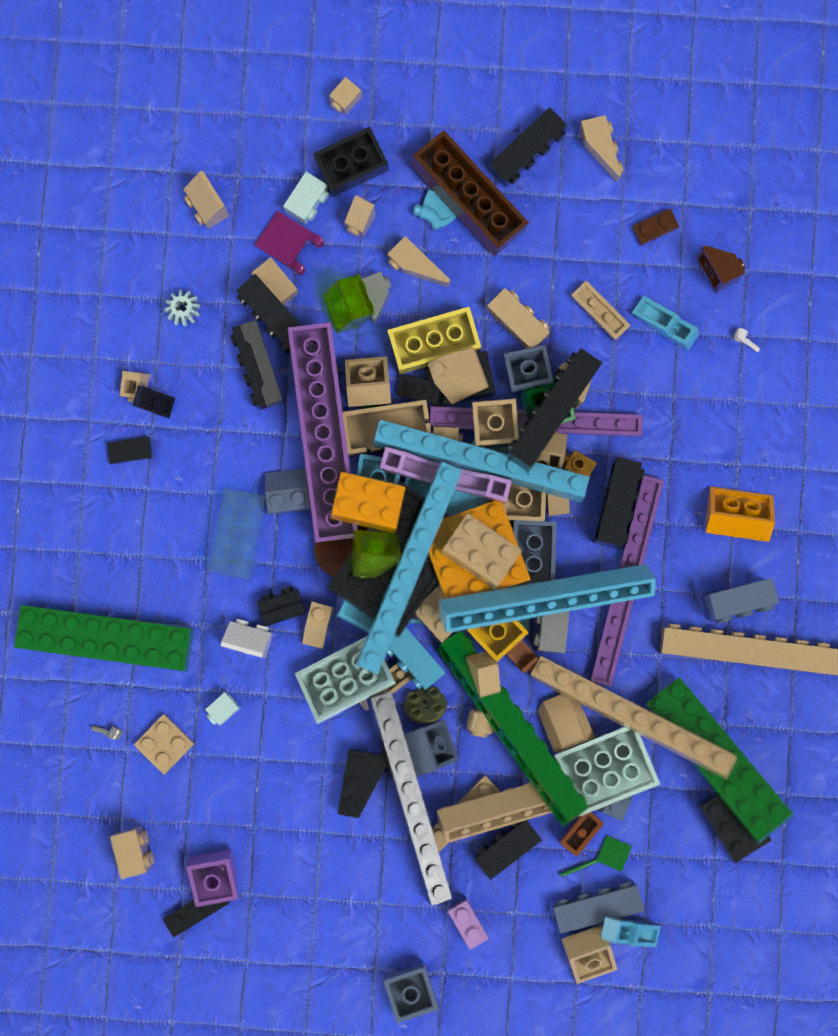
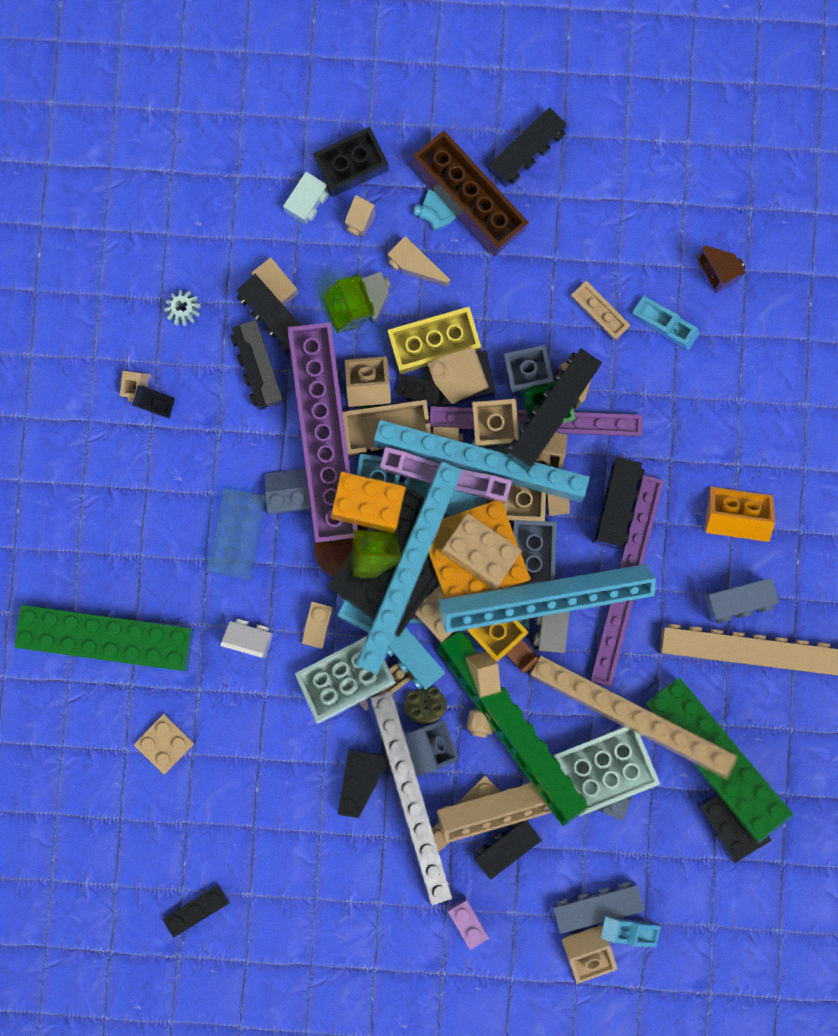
(113, 733): light grey hand -> none
(129, 450): black tile -> none
(132, 852): tan brick -> none
(205, 201): tan slope -> none
(213, 877): medium lavender slope -> none
(222, 709): light aqua brick -> none
(281, 607): black brick -> none
(285, 239): magenta flag -> none
(345, 96): tan brick -> none
(411, 992): sand blue brick -> none
(518, 319): tan brick -> none
(564, 723): tan slope -> none
(579, 464): pearl gold brick -> none
(580, 833): dark orange brick -> none
(598, 141): tan slope -> none
(613, 854): green piece -> none
(655, 227): reddish brown plate -> none
(740, 336): white hand -> none

